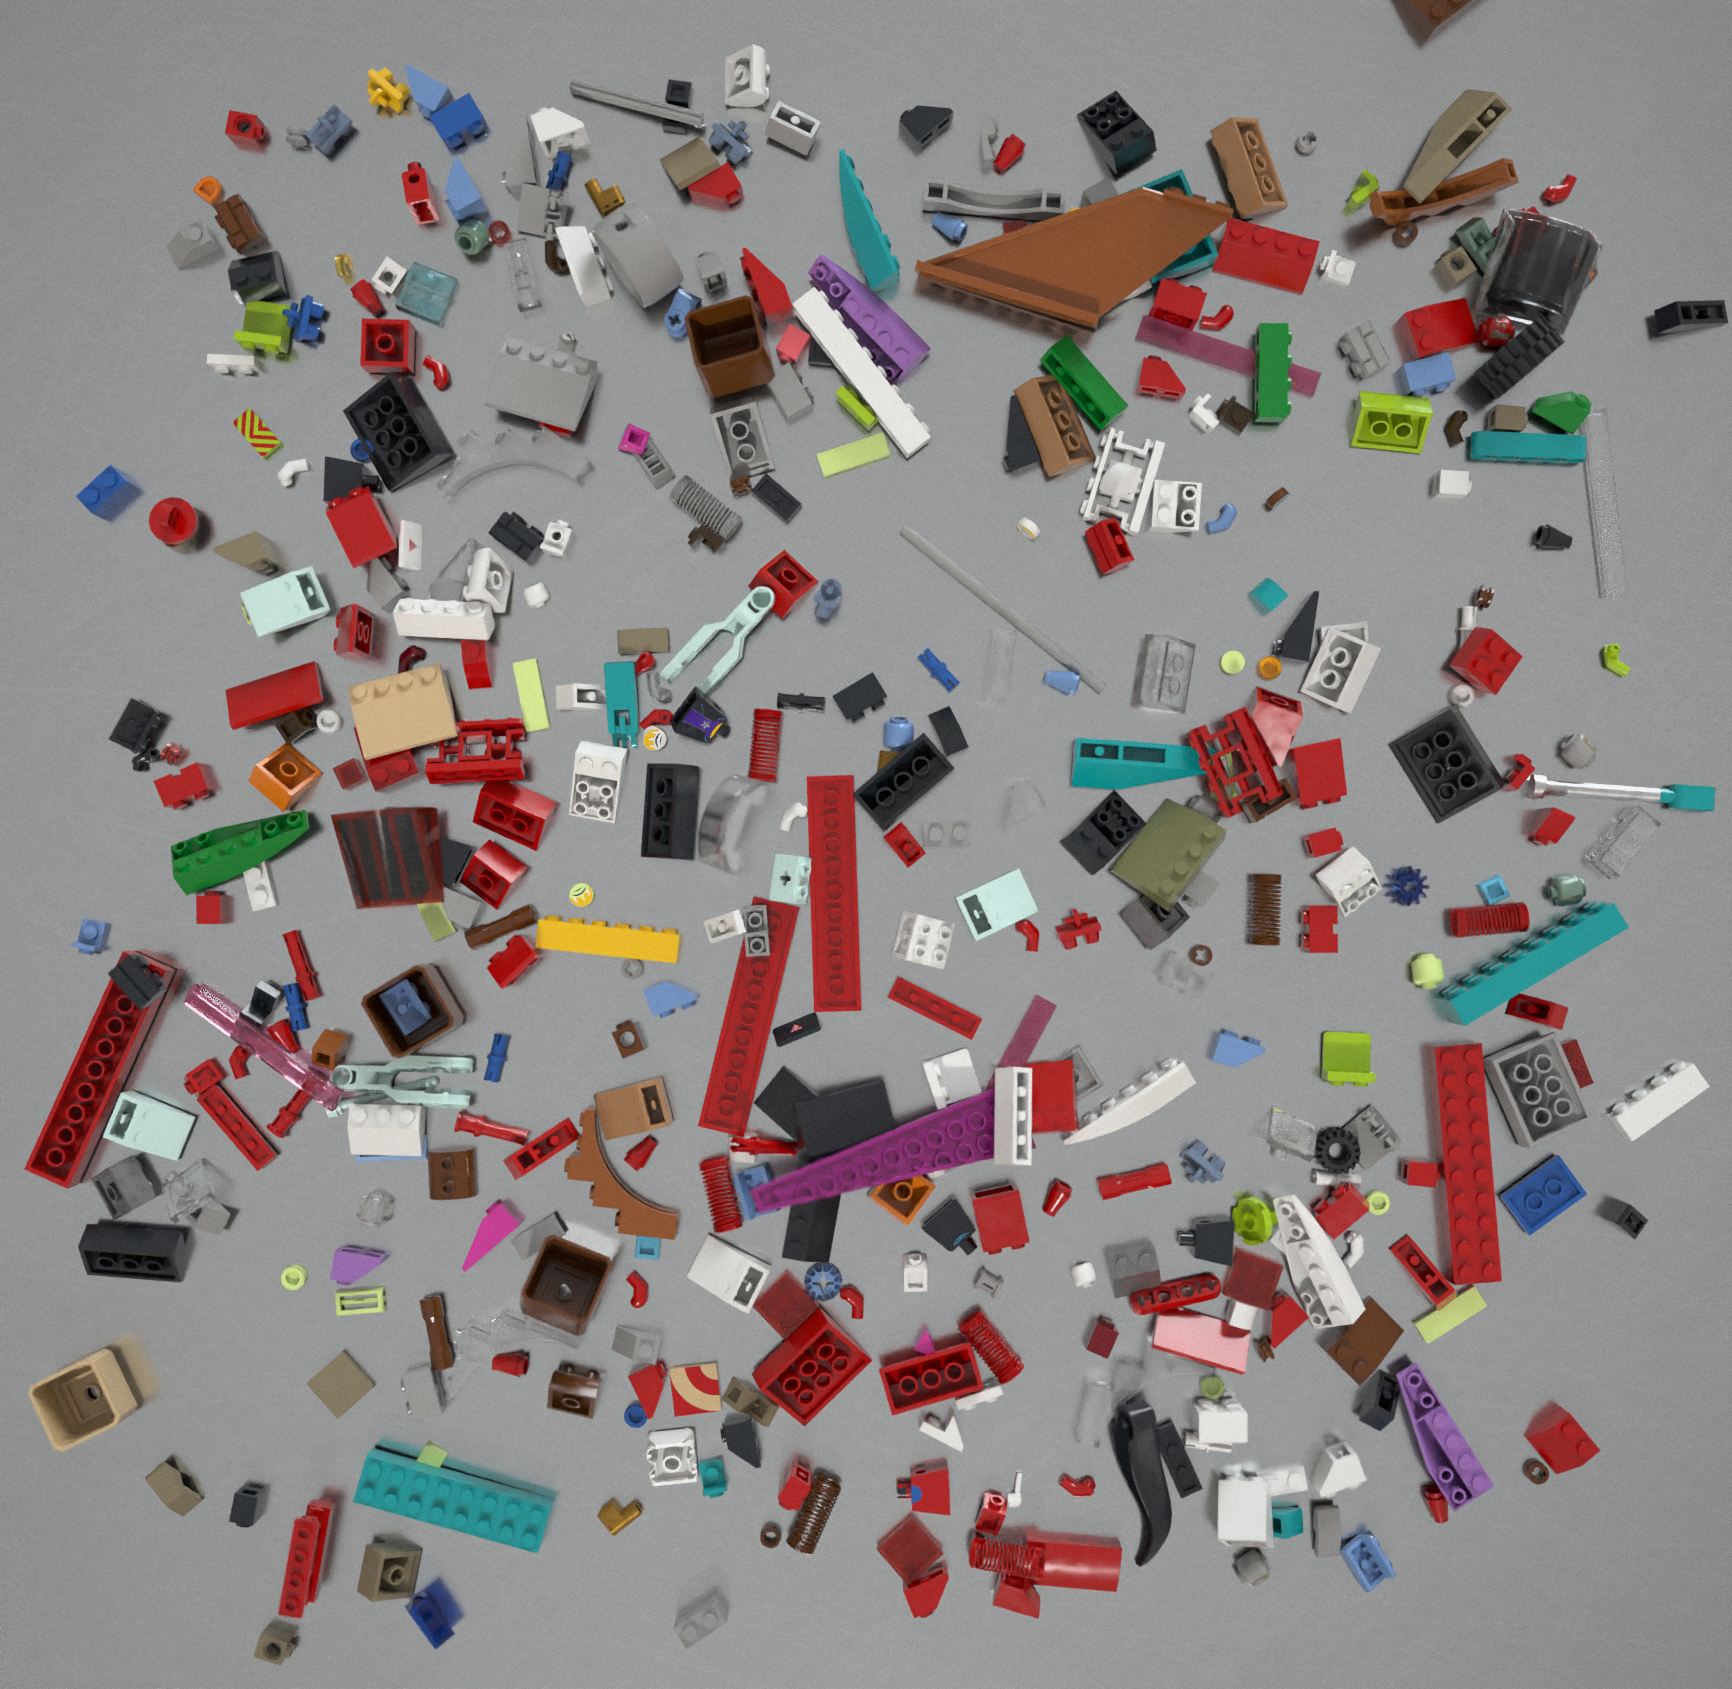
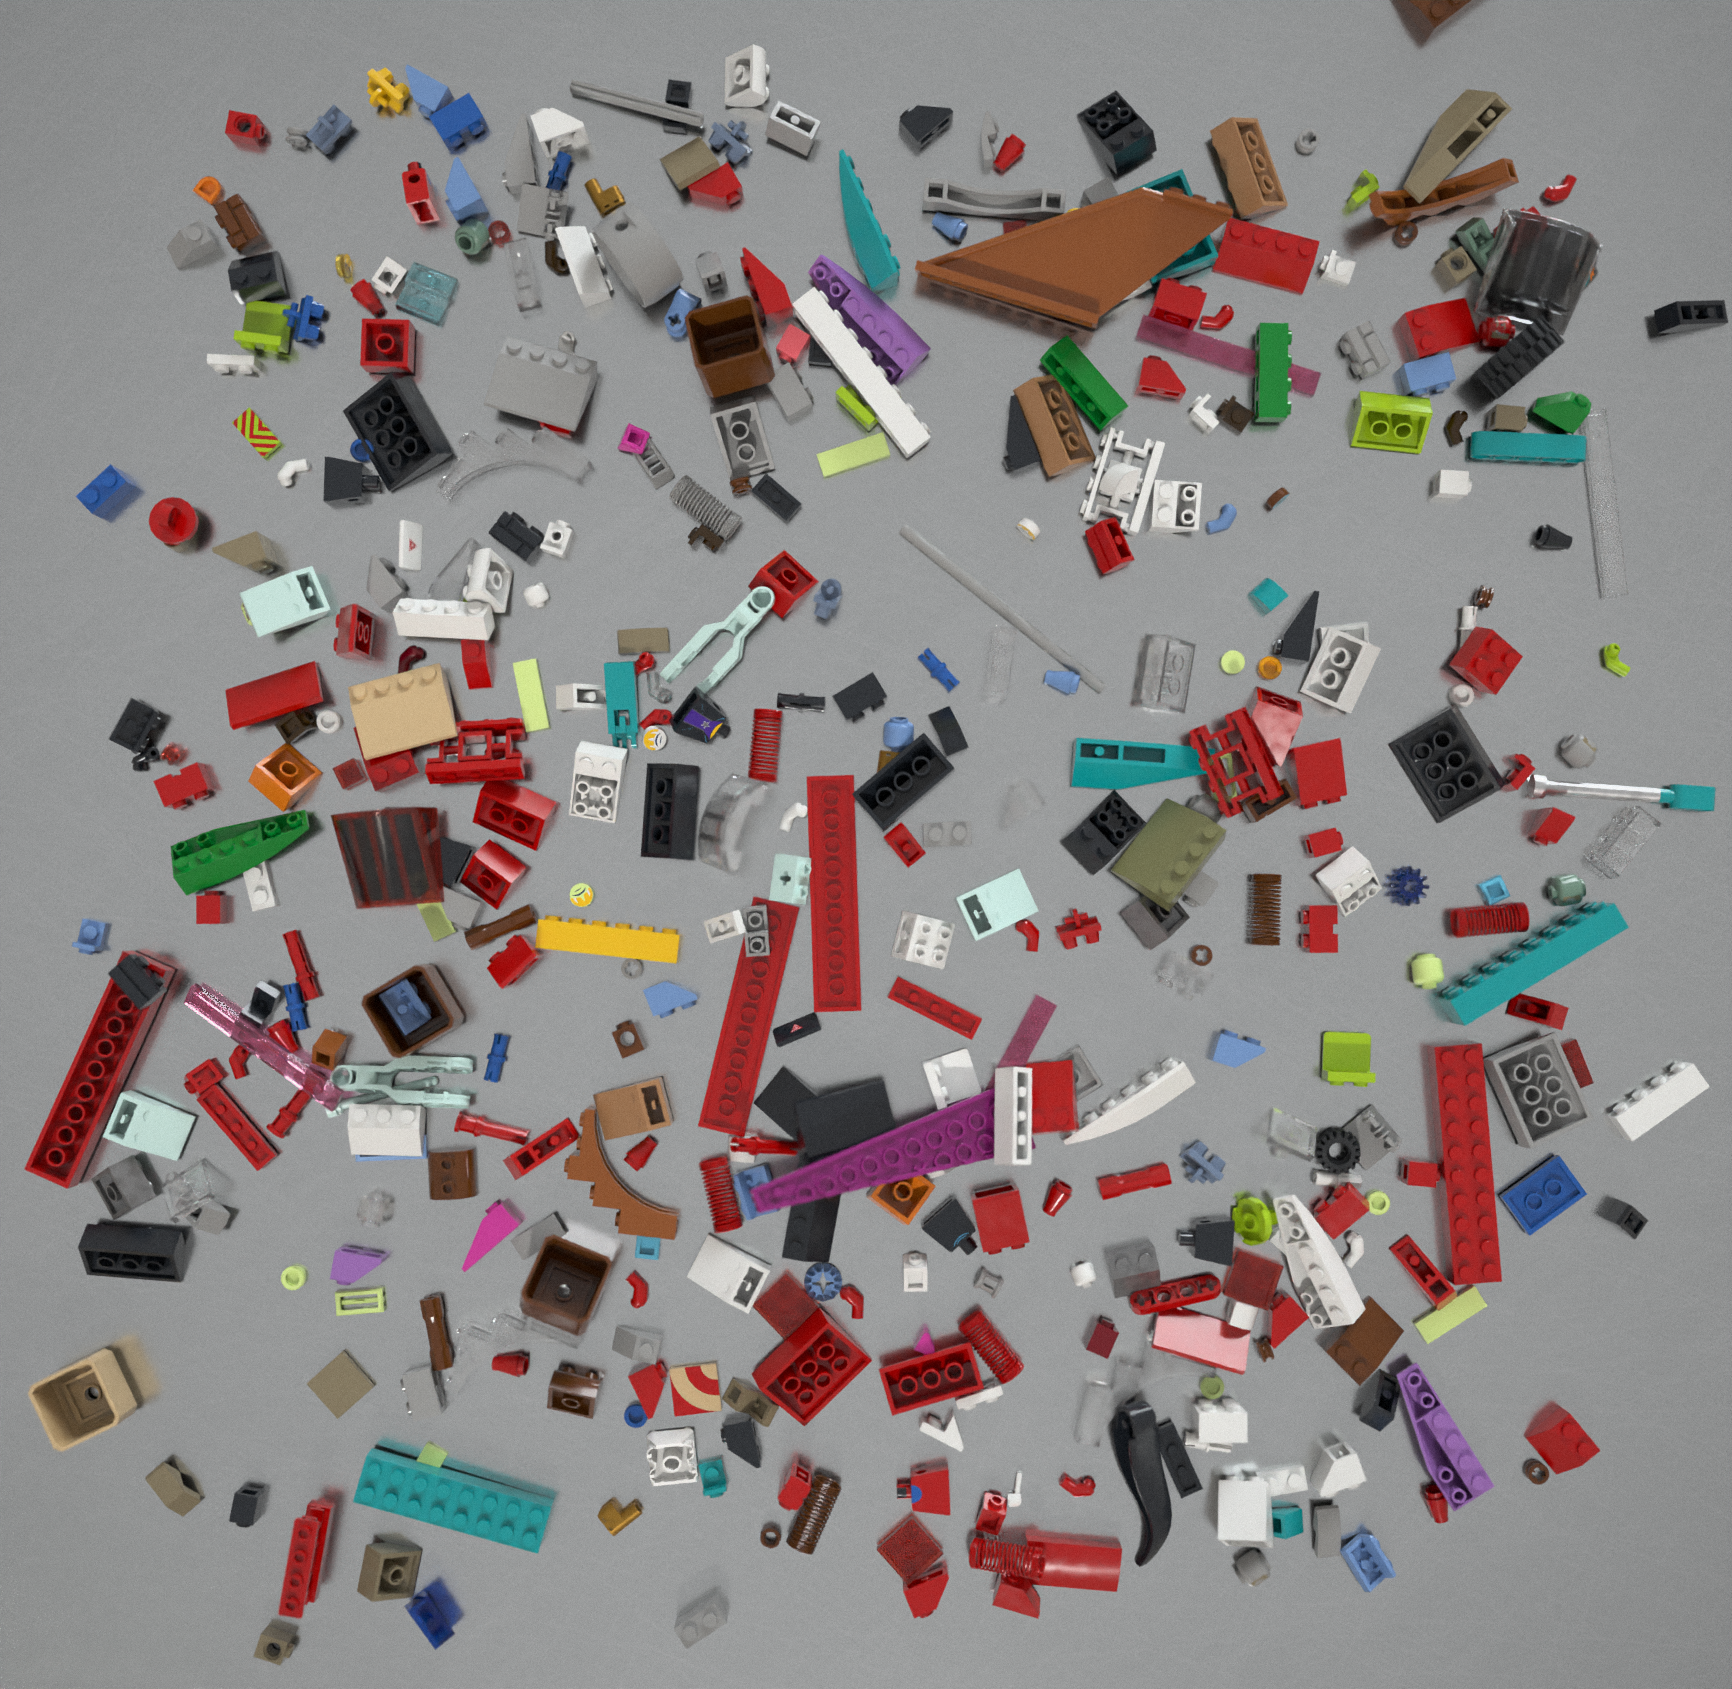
(361, 526): red slope -> none
(439, 370): red arm -> none

